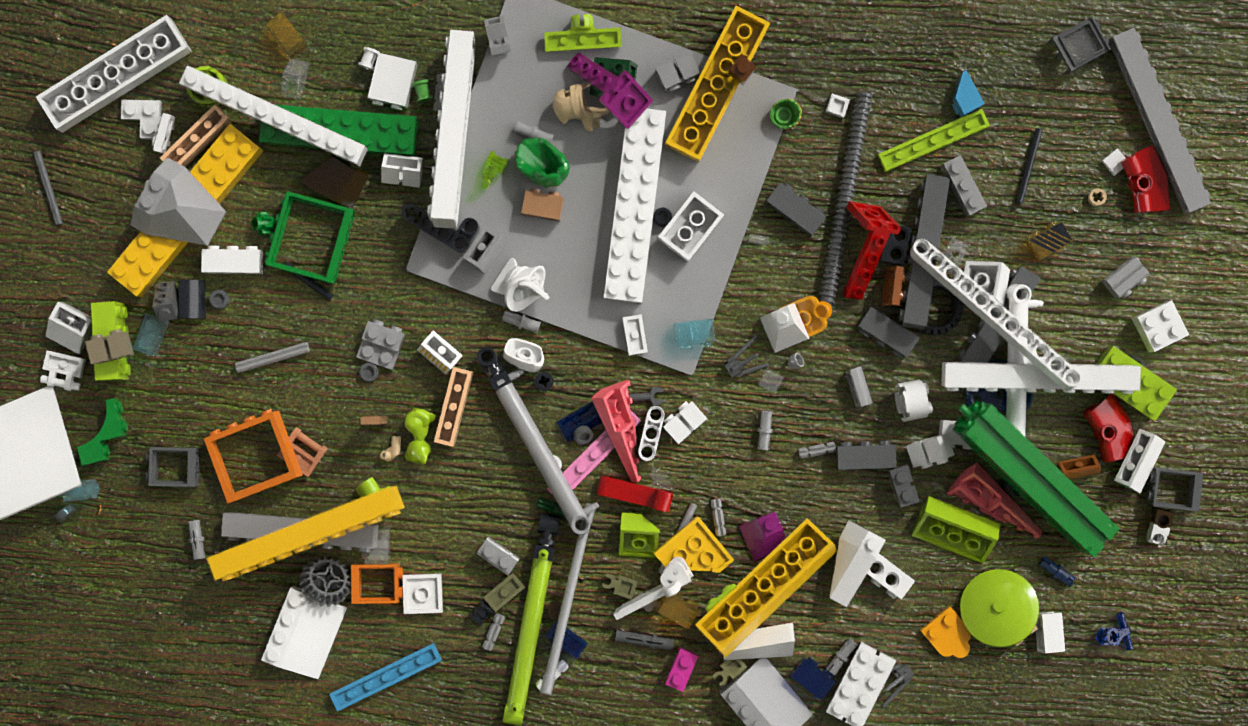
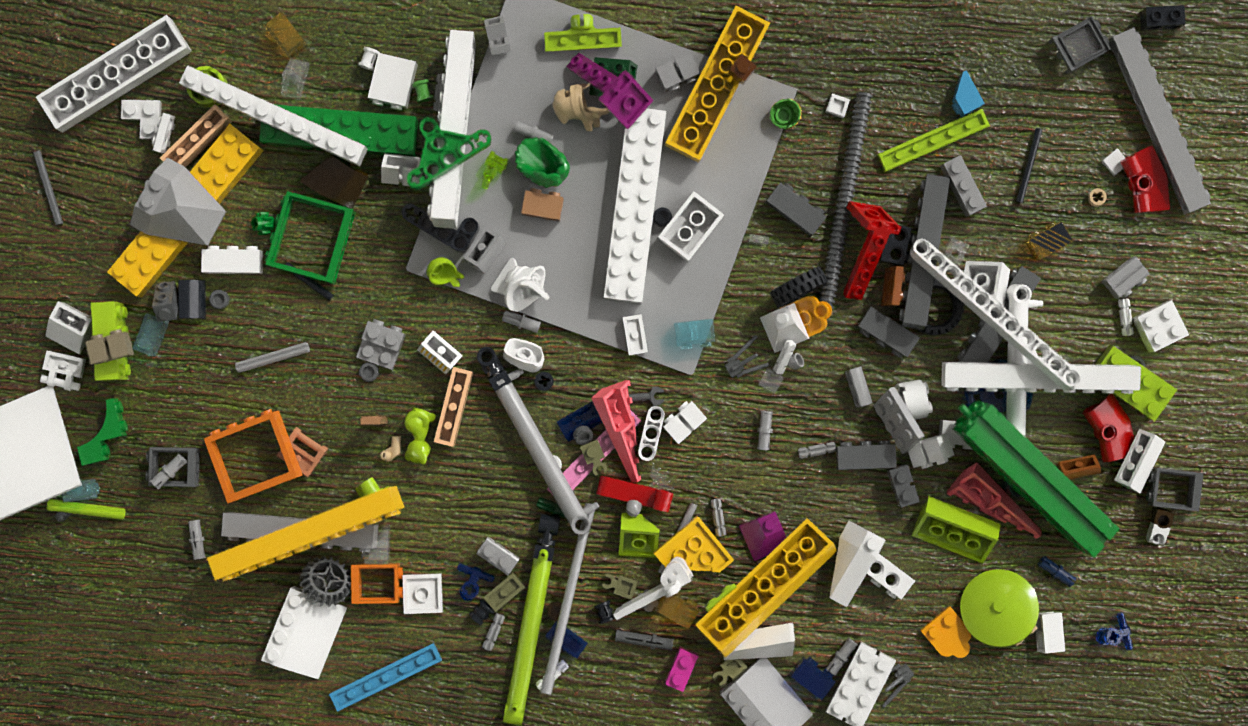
(86, 509): none -> lime axle
(168, 471): none -> light grey pin
(442, 271): none -> lime piece
(452, 146): none -> green beam
(474, 573): none -> clear blue piece
(593, 453): none -> olive plate
(604, 612): none -> black bush
(633, 508): none -> light grey hinge
(784, 357): none -> white axle
(798, 287): none -> black tyre
(898, 420): none -> light grey plate
(1125, 317): none -> white axle
(1162, 18): none -> black brick

